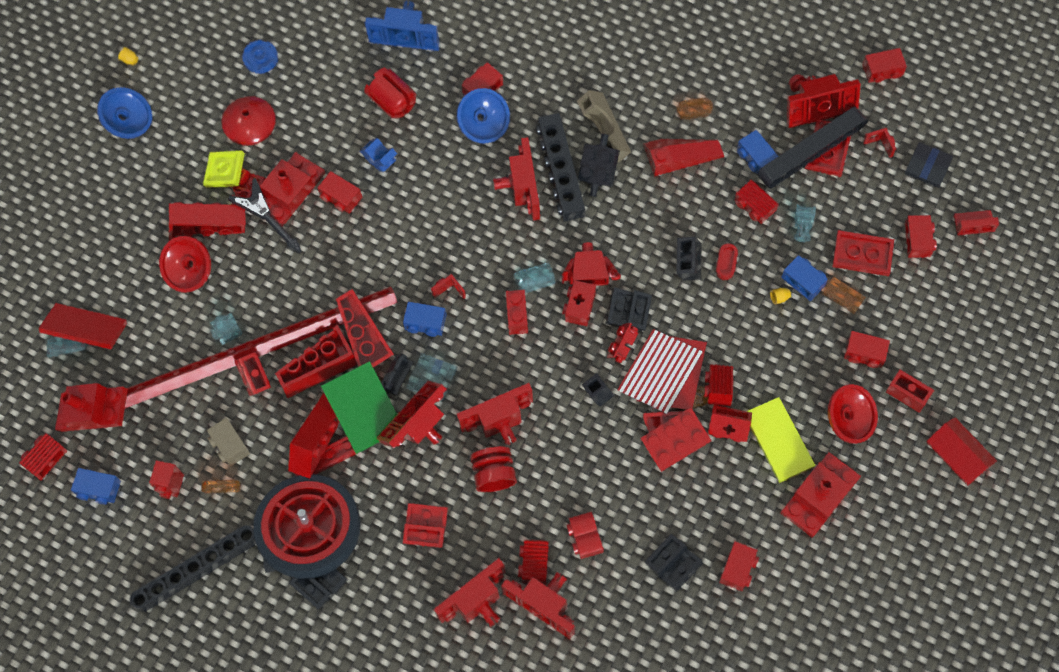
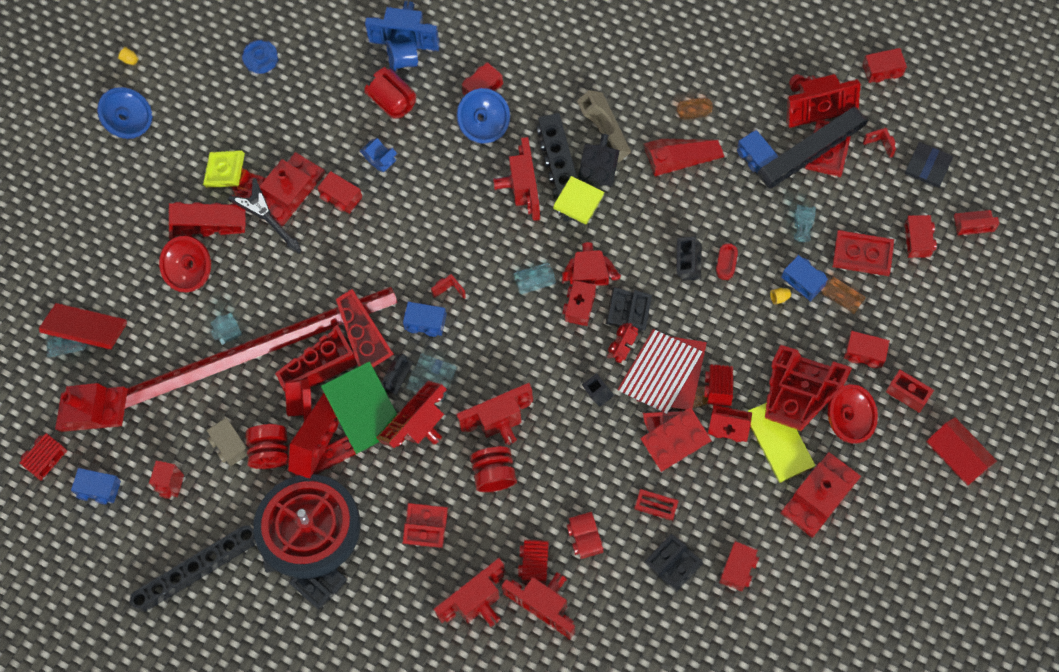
(221, 486): clear orange tile -> none
(250, 128): red dish -> none
(252, 374): red brick -> none
(267, 446): none -> red wheel
(298, 398): none -> red panel
(402, 54): none -> blue piece
(516, 312): red brick -> none
(578, 200): none -> neon yellow tile
(674, 502): none -> red tile
(756, 202): red brick -> none
(801, 387): none -> red wedge

